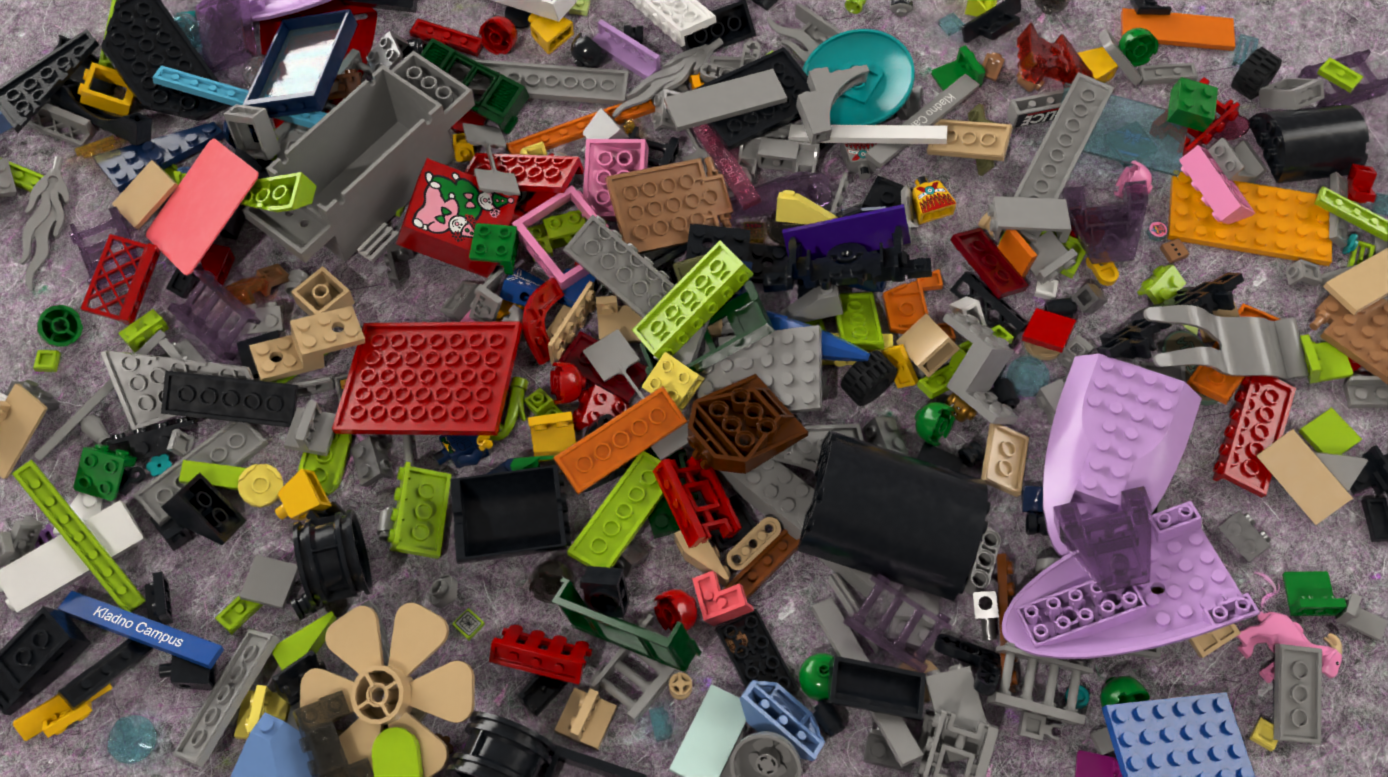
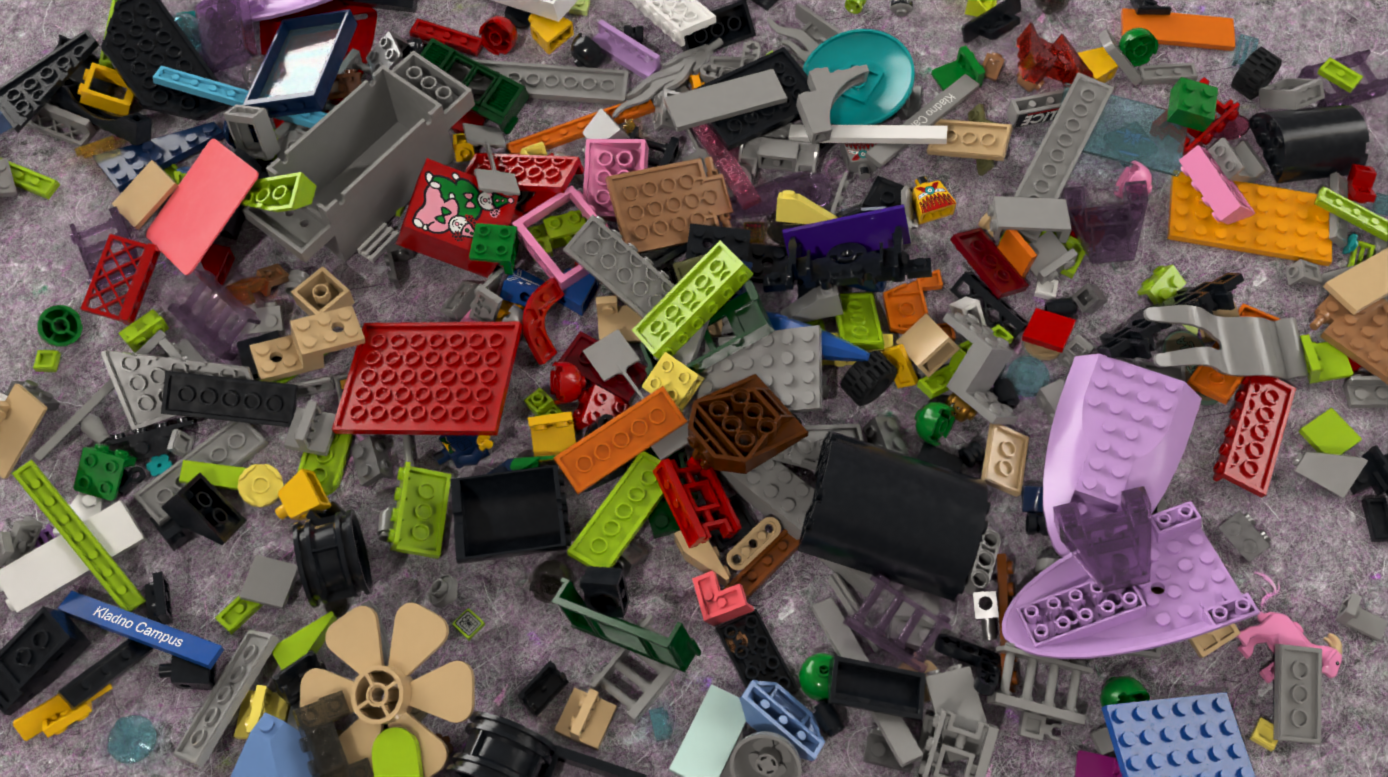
(40, 223): light grey piece -> none
(182, 284): black bracket -> none
(302, 606): black wheel -> none
(516, 406): lime plant -> none
(540, 661): red fence -> none
(568, 321): tan bracket -> none
(675, 607): red cylinder -> none
(680, 681): tan wheel -> none
(950, 24): clear light blue tile -> none
(1082, 699): teal tile -> none
(1105, 274): yellow plate -> none
(1157, 231): tile -> none
(1174, 251): medium nougat tile -> none
(1304, 477): tan tile -> none
(1311, 594): green bracket -> none

